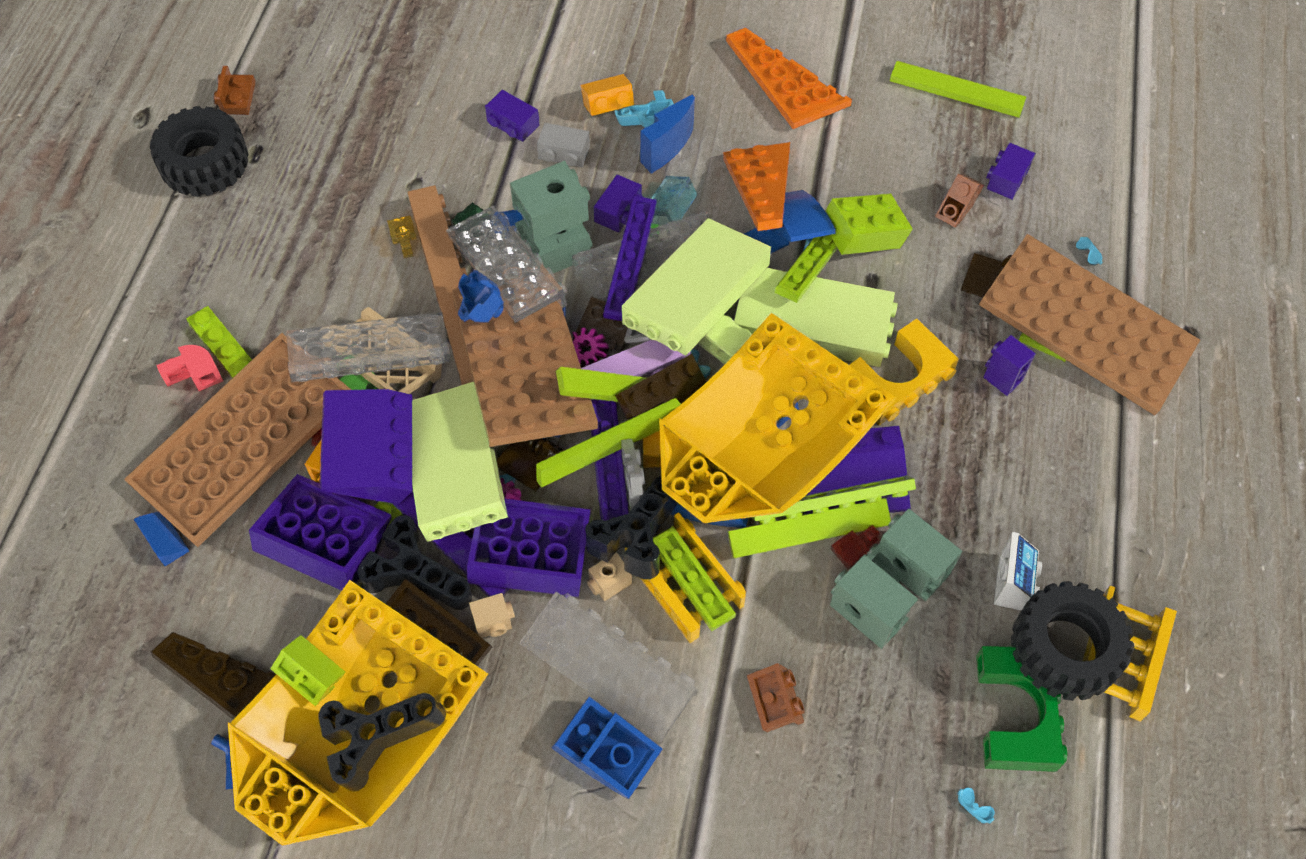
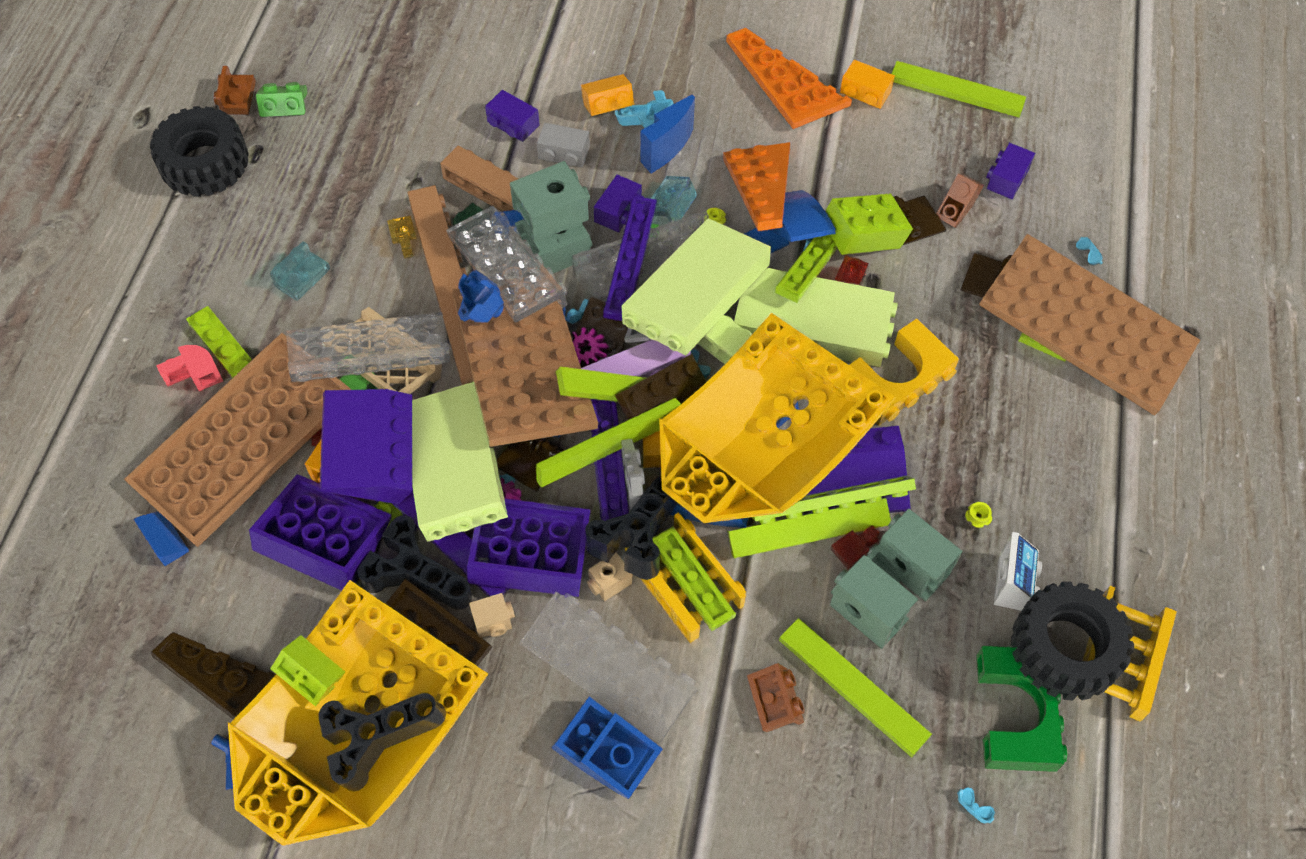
(281, 100): none -> bright green bracket
(299, 271): none -> clear light blue bracket
(479, 178): none -> medium nougat brick
(575, 315): none -> medium azure piece
(717, 215): none -> neon yellow plate
(852, 271): none -> clear red brick
(855, 687): none -> lime tile
(867, 84): none -> light orange brick
(921, 218): none -> dark brown hinge
(982, 509): none -> neon yellow plate
(1008, 364): dark purple brick -> none

